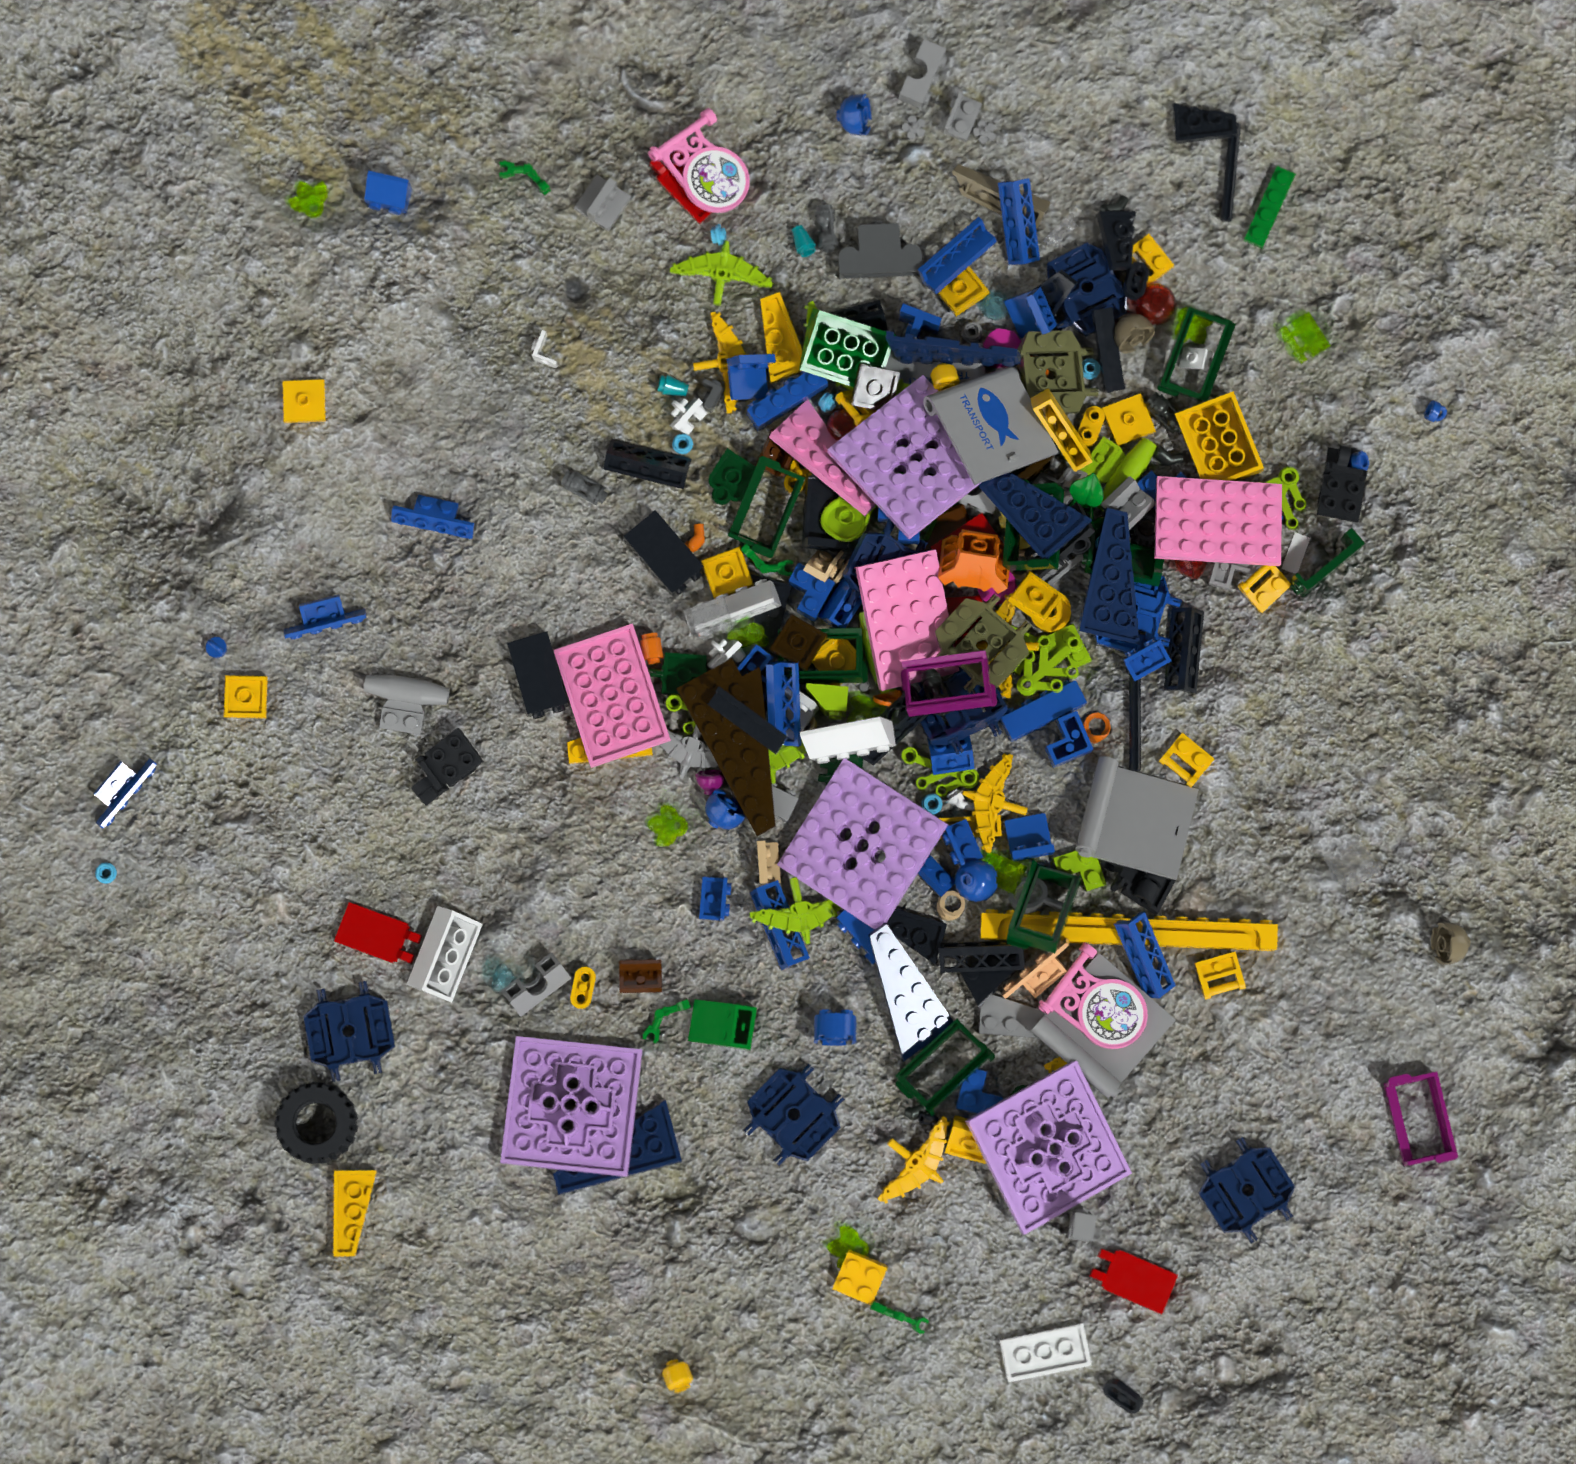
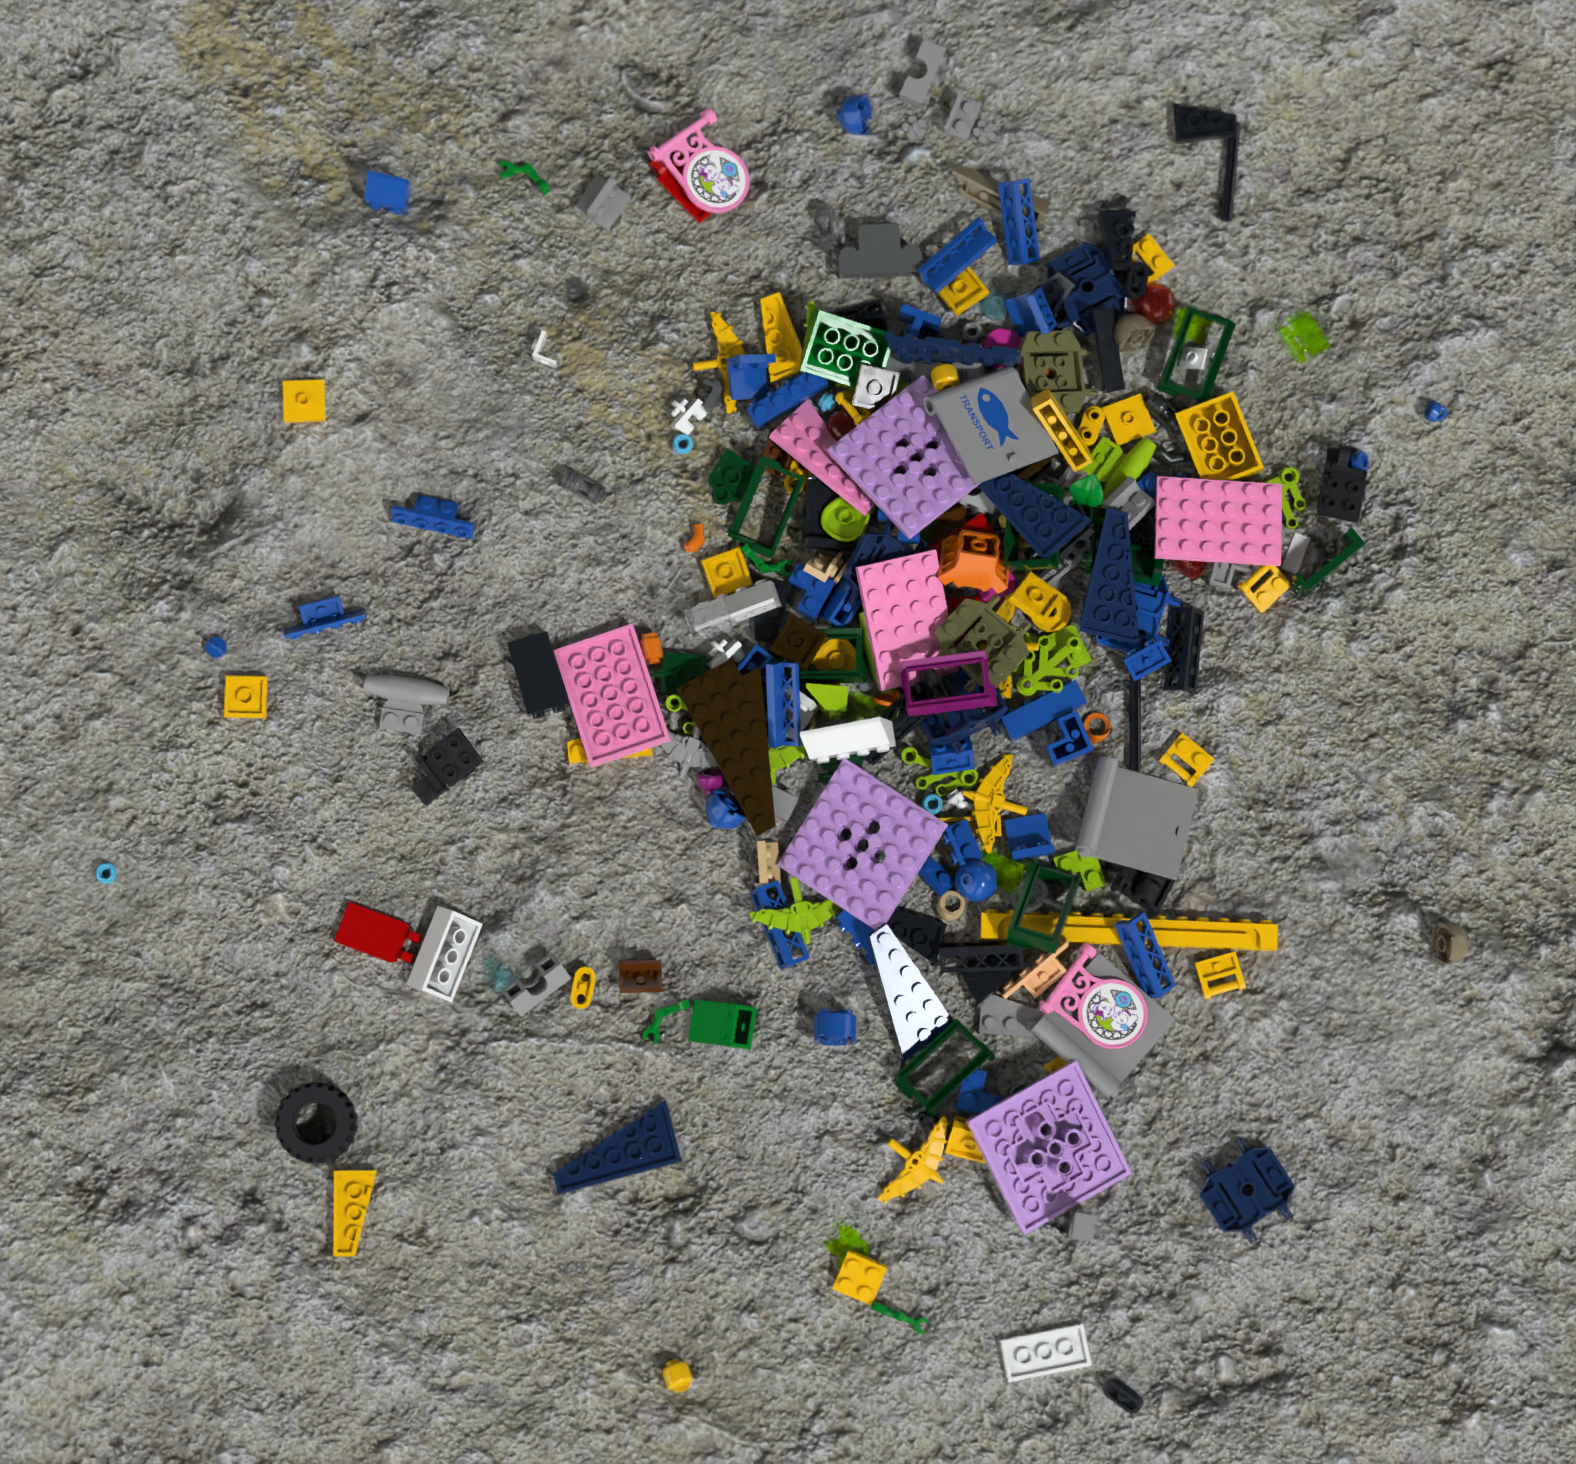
(119, 787): bracket -> none
(309, 196): clear neon green plate -> none
(354, 1048): dark blue piece -> none
(598, 1139): lavender plate -> none
(646, 466): black fence -> none
(664, 553): black panel -> none
(664, 826): clear neon green plate -> none
(671, 386): teal cone -> none
(713, 898): blue bracket -> none
(718, 234): medium azure plate -> none
(722, 268): lime bar -> none
(747, 720): black fence -> none
(750, 634): clear neon green plate -> none
(783, 1129): dark blue piece -> none
(804, 244): teal cone -> none
(1090, 375): medium azure plate -> none
(1136, 1280): red tile -> none
(1269, 207): green plate -> none
(1441, 1115): magenta piece -> none

